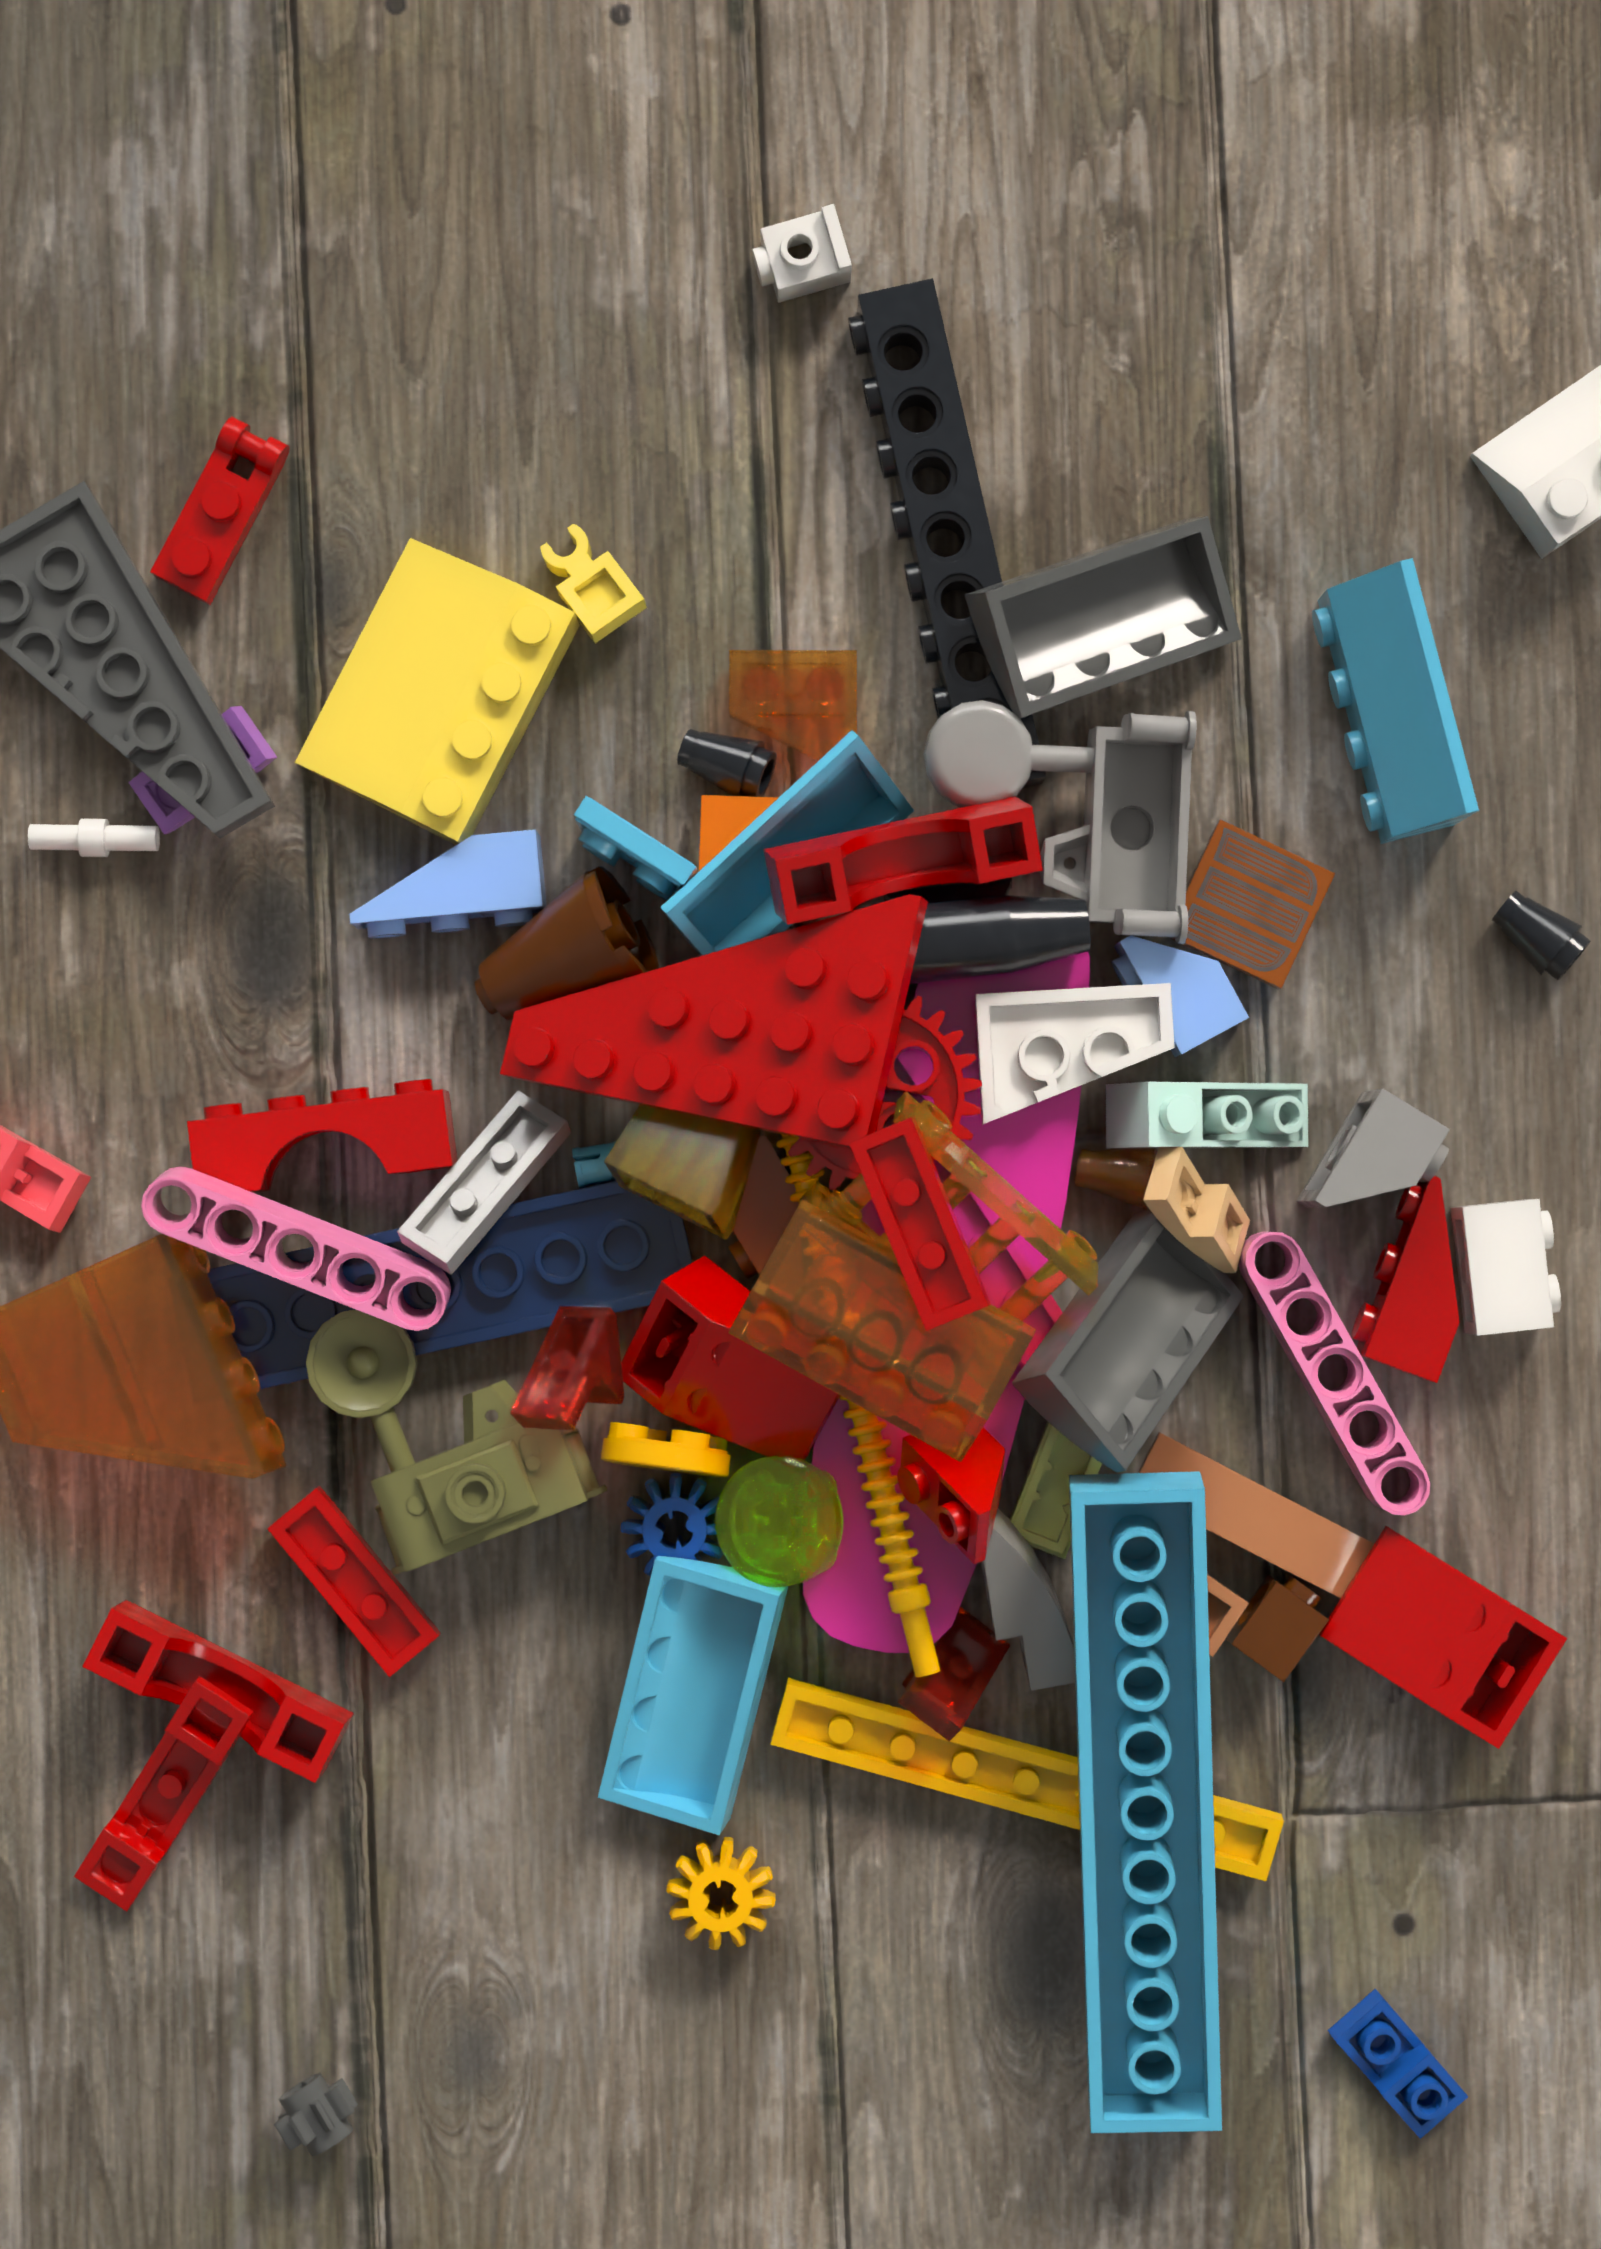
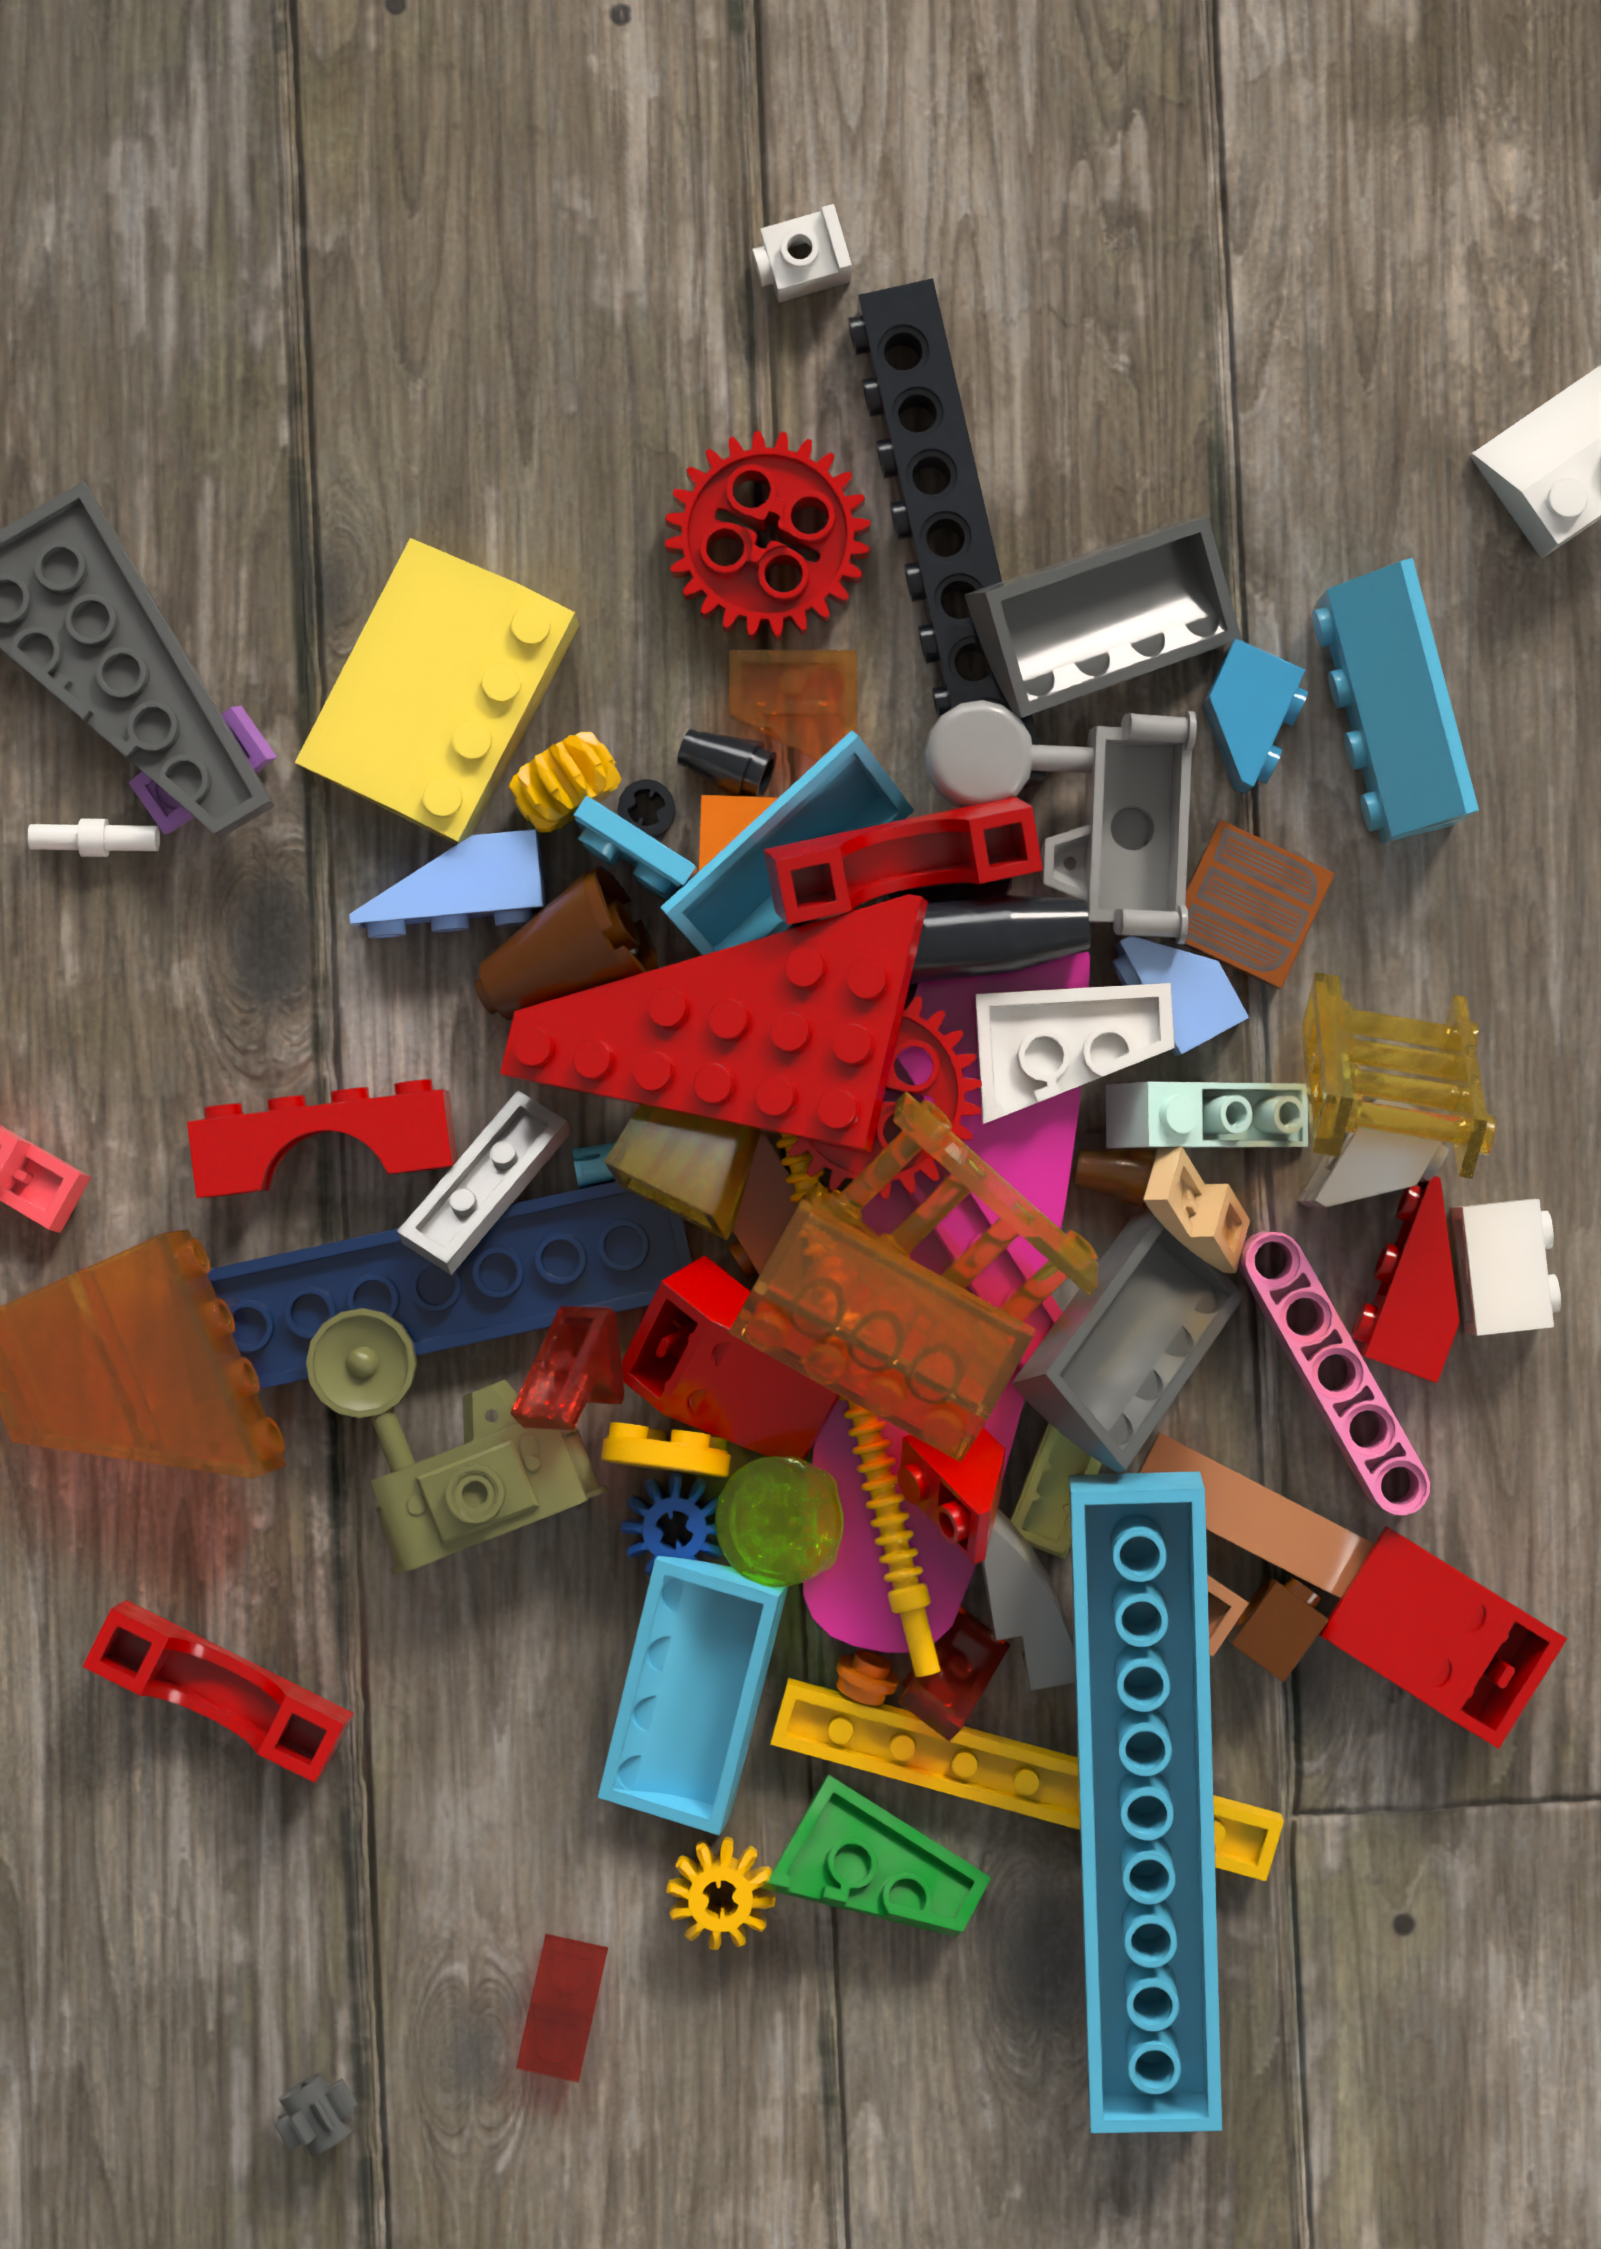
(164, 1794): red slope -> none
(219, 512): red plate -> none
(265, 1252): bright pink beam -> none
(354, 1581): red plate -> none
(560, 778): none -> yellow gear
(562, 2008): none -> clear red slope
(594, 589): light yellow plate -> none
(665, 814): none -> black bush
(793, 484): none -> red gear
(866, 1677): none -> orange plate
(875, 1865): none -> green wing
(920, 1223): red plate -> none
(1247, 707): none -> dark azure slope
(1337, 1083): none -> clear yellow fence
(1397, 2063): blue slope -> none
(1541, 935): black cone -> none

